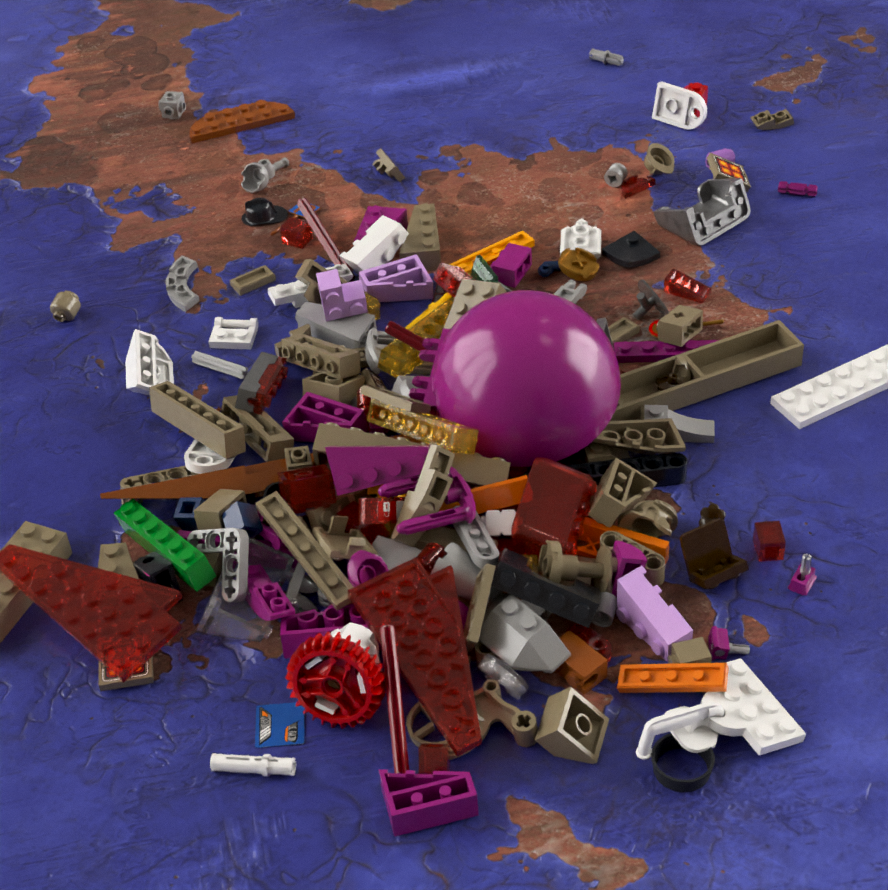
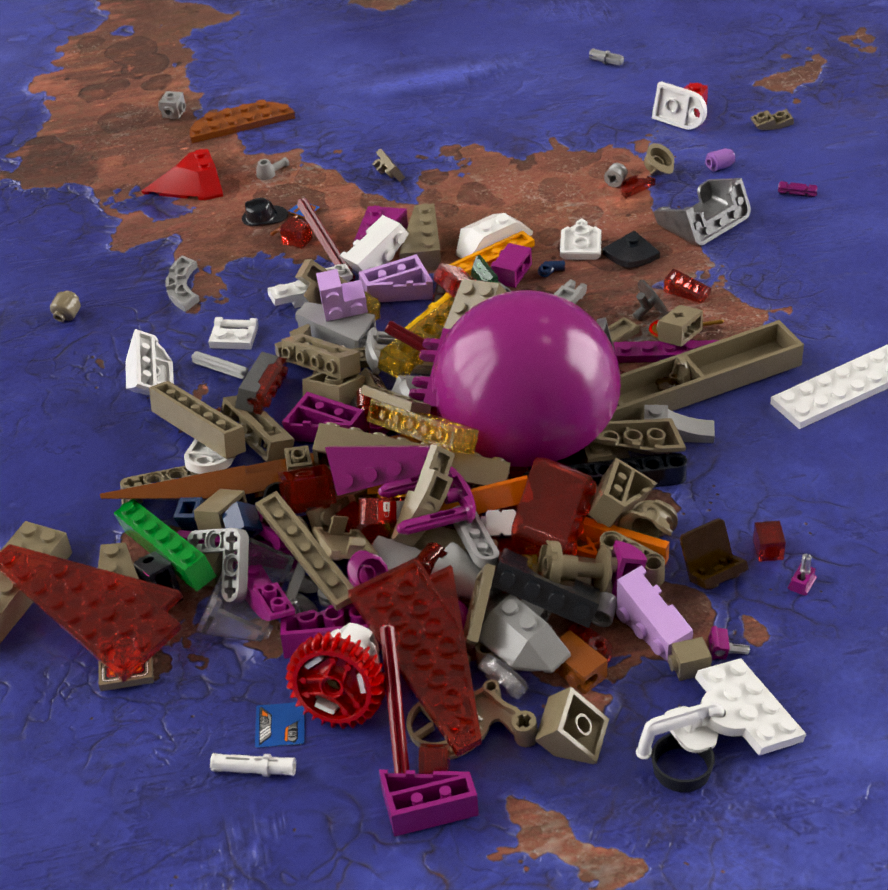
(190, 177): none -> red wedge
(252, 280): dark tan tile -> none
(255, 177): light grey hair -> none
(487, 232): none -> white wedge
(578, 264): pearl gold tile -> none
(673, 678): orange tile -> none
(711, 513): dark brown plant -> none
(726, 169): tile -> none

